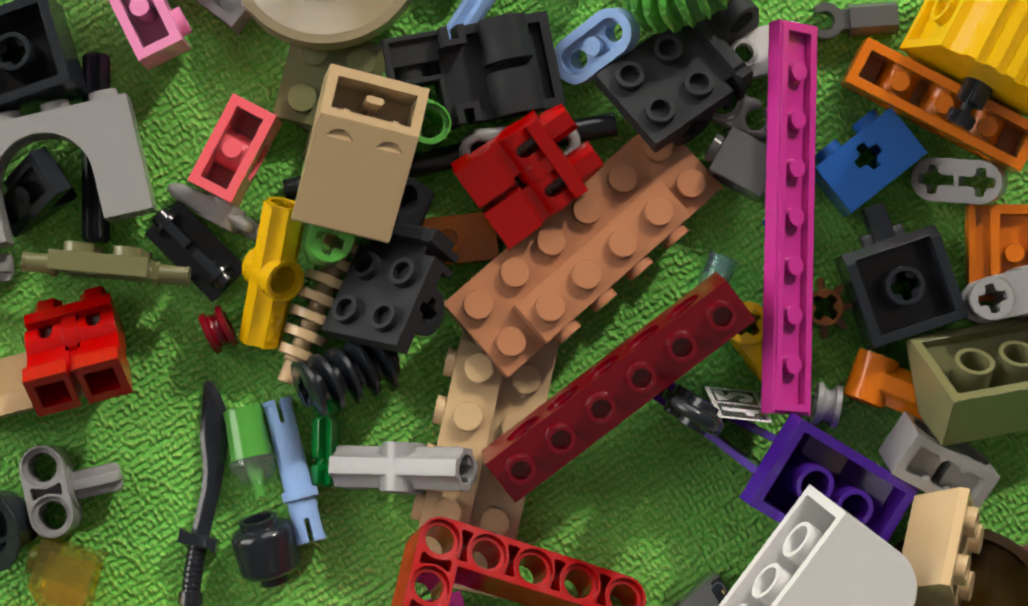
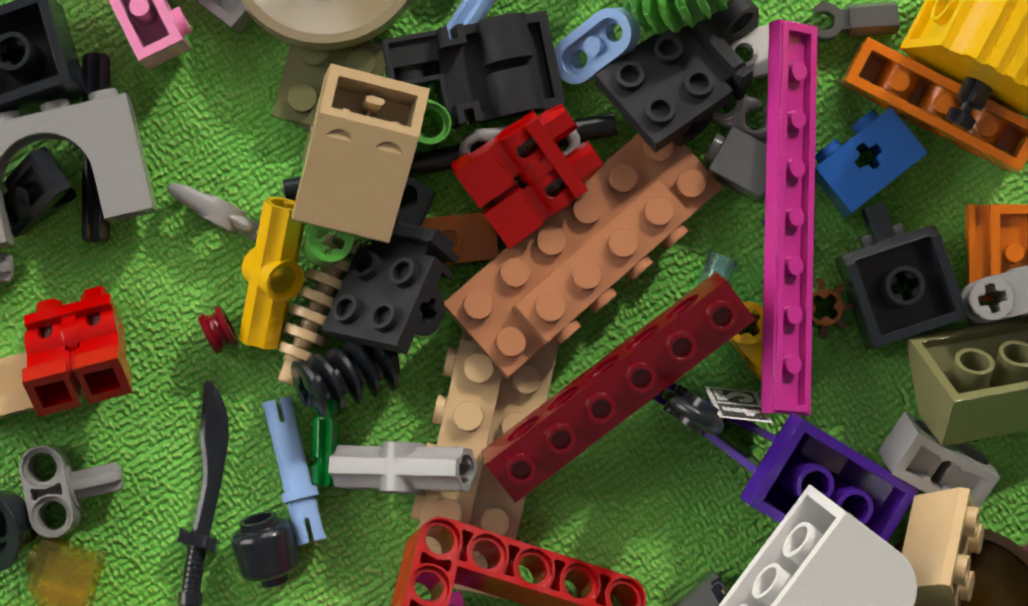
(89, 261): olive plate -> none
(192, 244): black hinge -> none
(235, 150): coral brick -> none
(250, 447): bright green piece -> none
(826, 405): light grey bush -> none
(881, 383): orange piece -> none
(959, 169): light grey beam -> none

